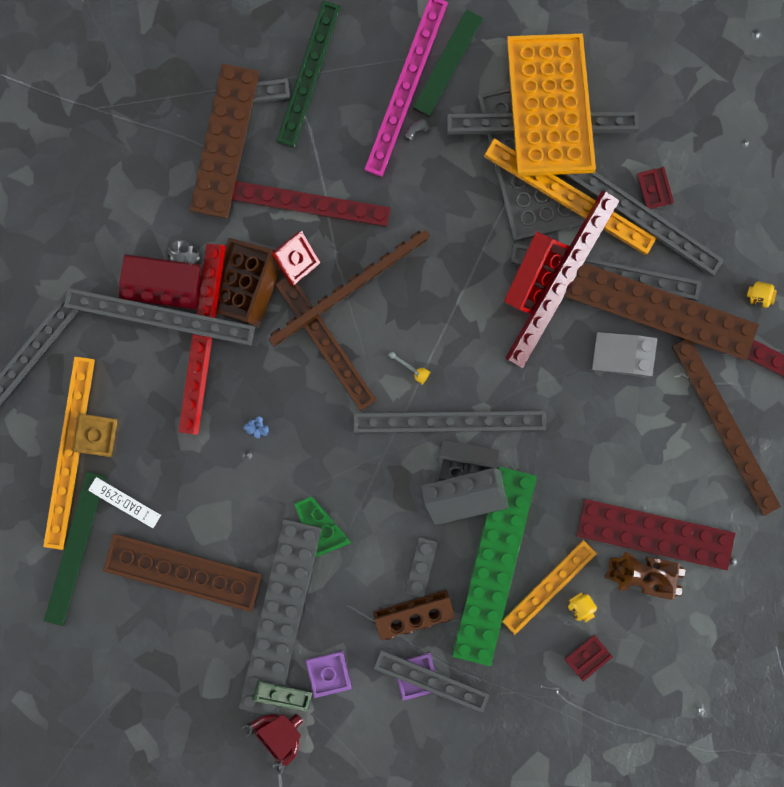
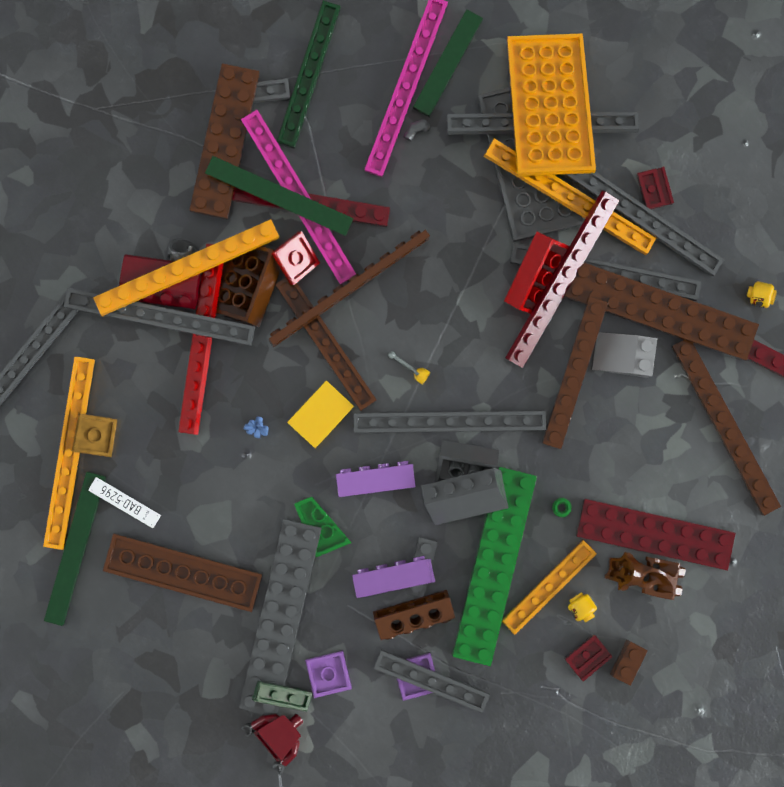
(186, 267): none -> light orange plate
(279, 195): none -> dark green tile
(288, 179): none -> dark pink plate
(320, 414): none -> yellow tile
(375, 480): none -> medium lavender brick
(393, 578): none -> medium lavender brick
(557, 512): none -> green plate
(575, 372): none -> reddish brown plate
(628, 662): none -> reddish brown brick

